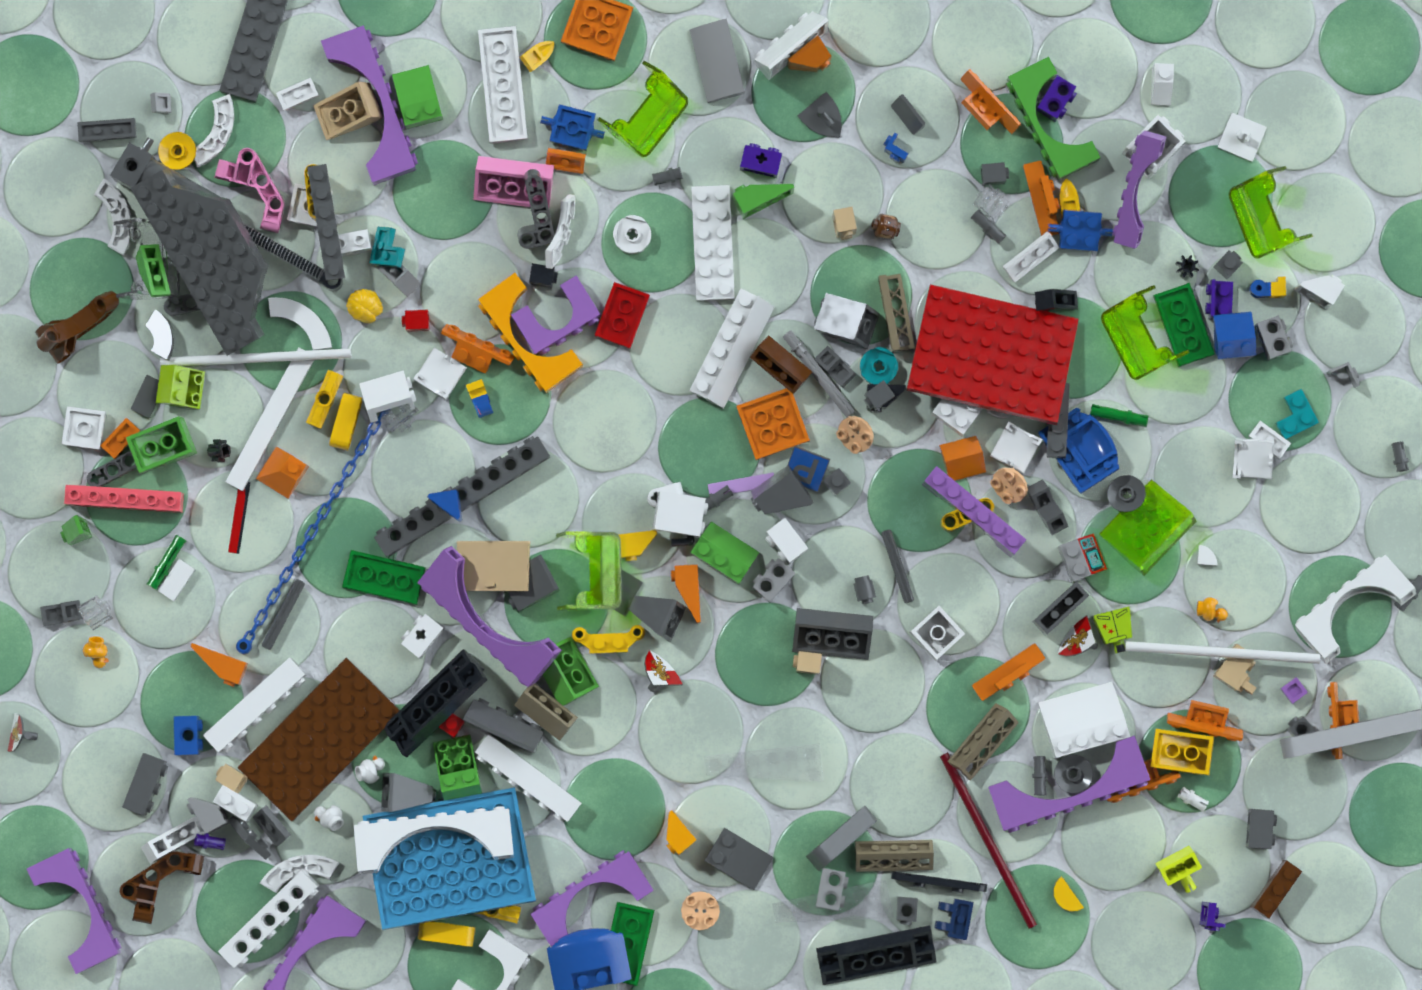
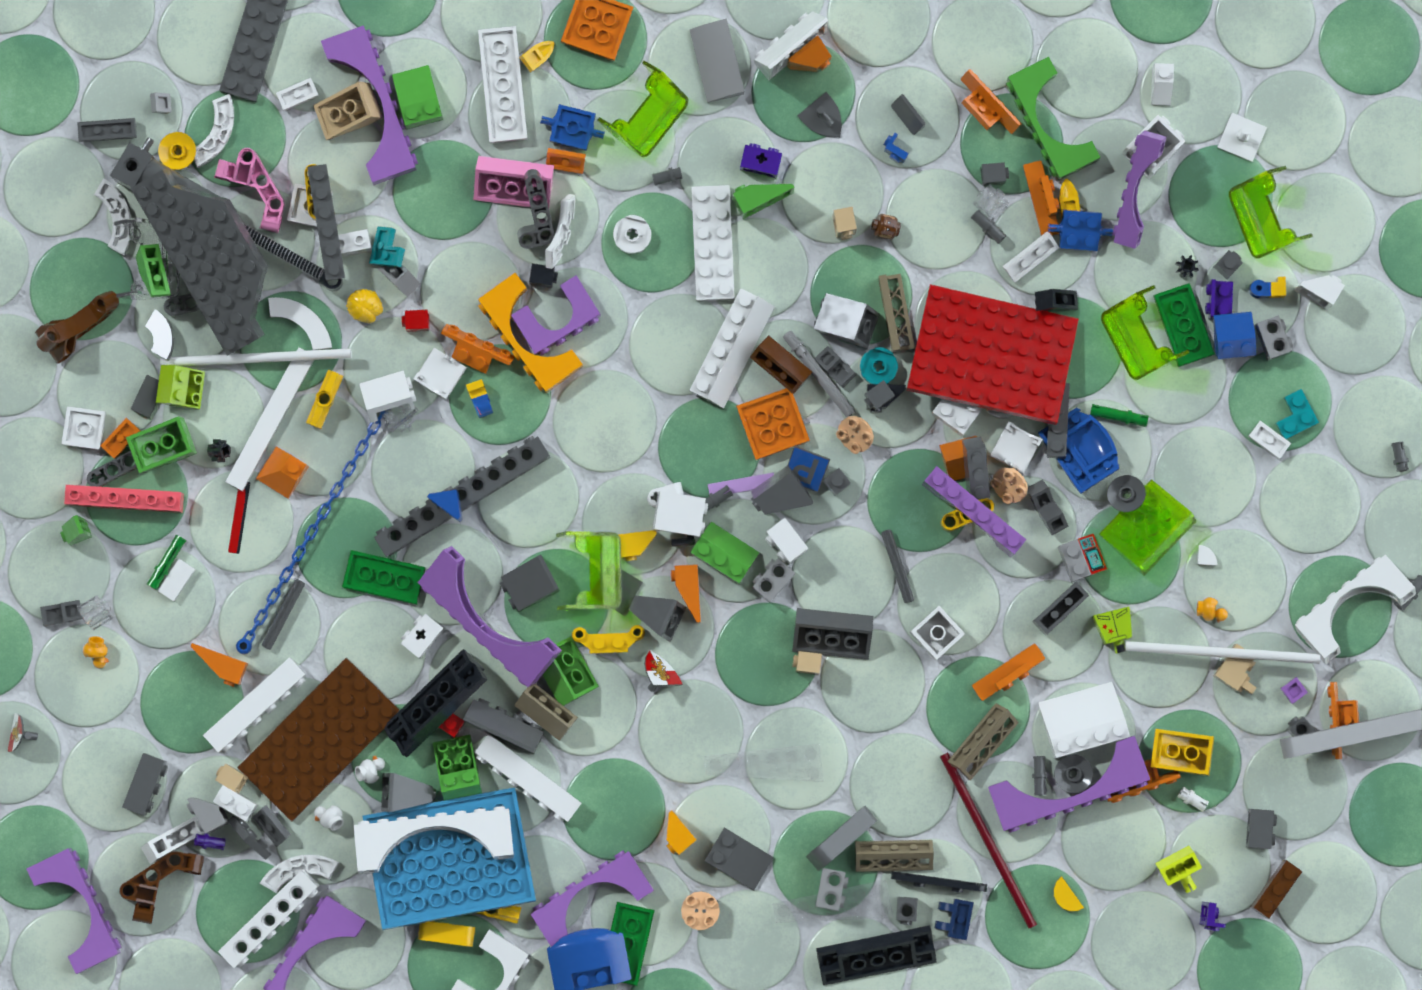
(181, 725): blue brick -> none
(345, 421): yellow beam -> none
(495, 563): tan container -> none
(622, 315): red plate -> none
(864, 589): dark grey brick -> none
(976, 467): none -> dark grey brick
(1053, 96): dark purple brick -> none
(1078, 639): shield -> none
(1206, 719): orange bracket -> none
(1253, 458): white piece -> none
(1352, 373): light grey bracket -> none

